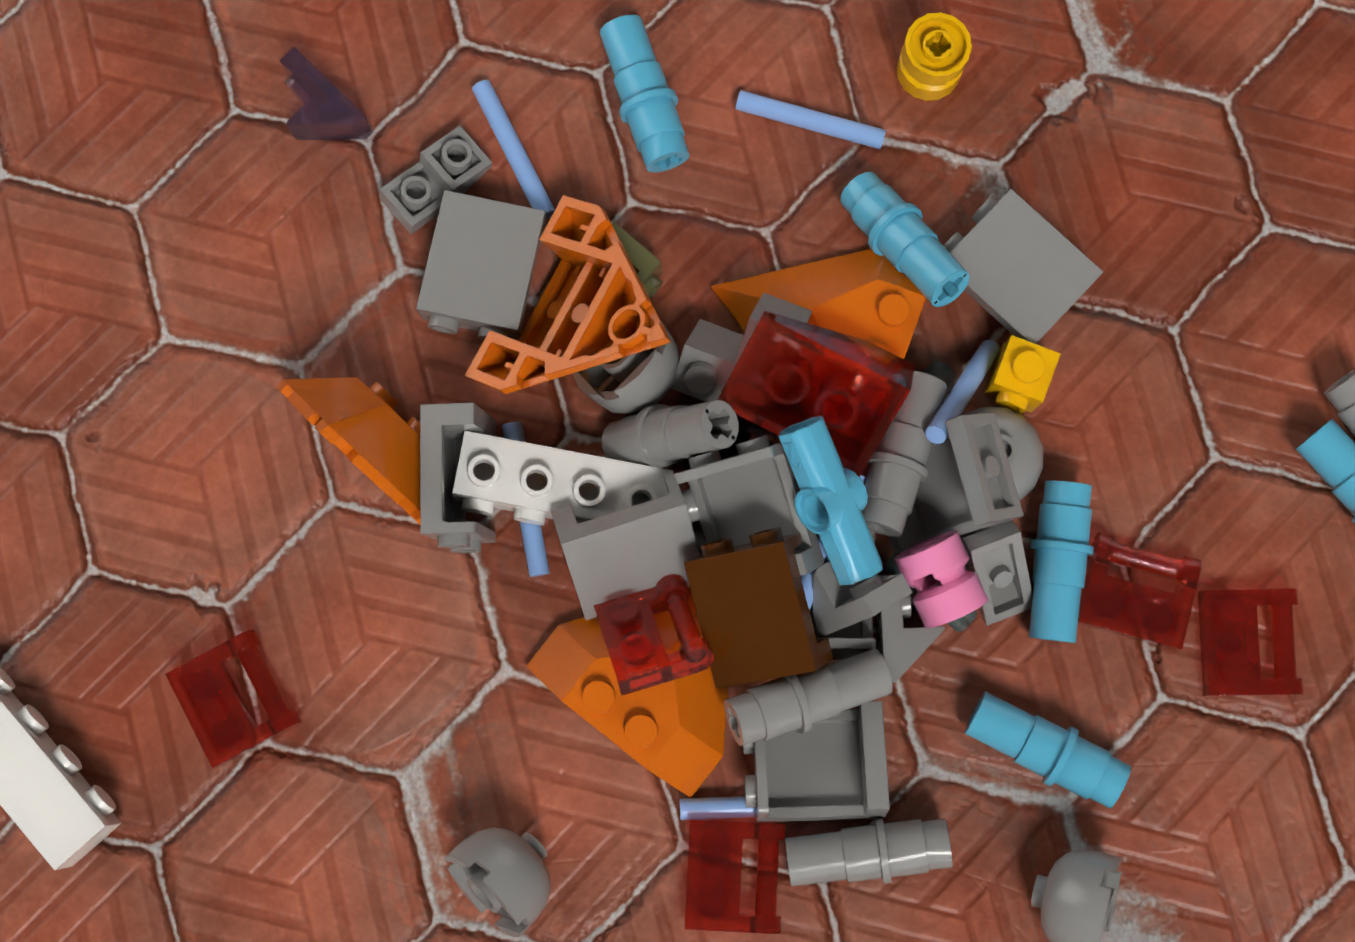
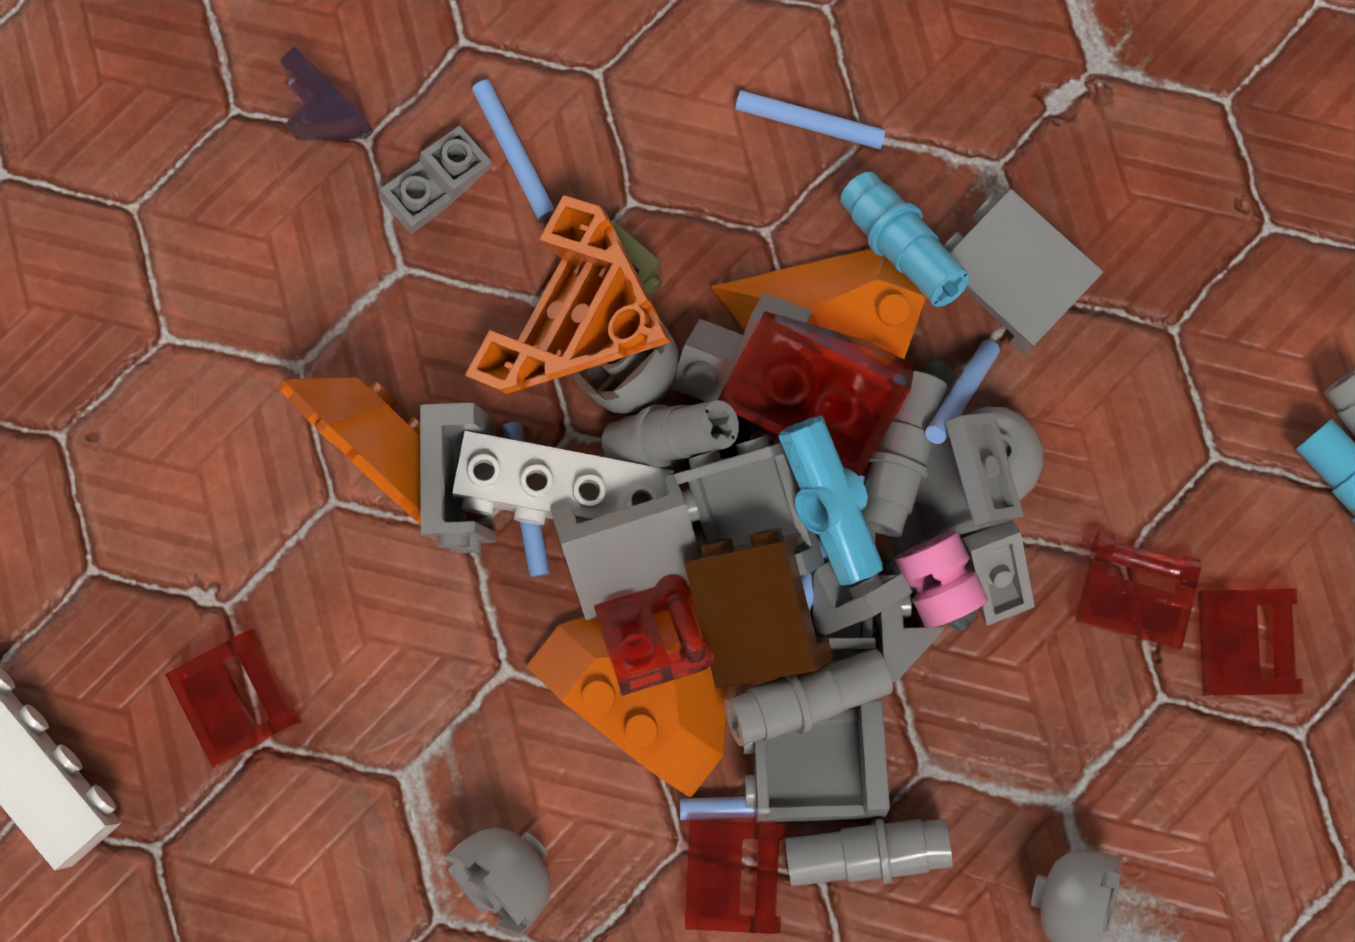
(480, 266): light grey panel -> none
(644, 94): medium azure piece -> none
(933, 56): yellow wheel -> none
(1021, 375): yellow brick -> none
(1049, 750): medium azure piece -> none
(1060, 560): medium azure piece -> none

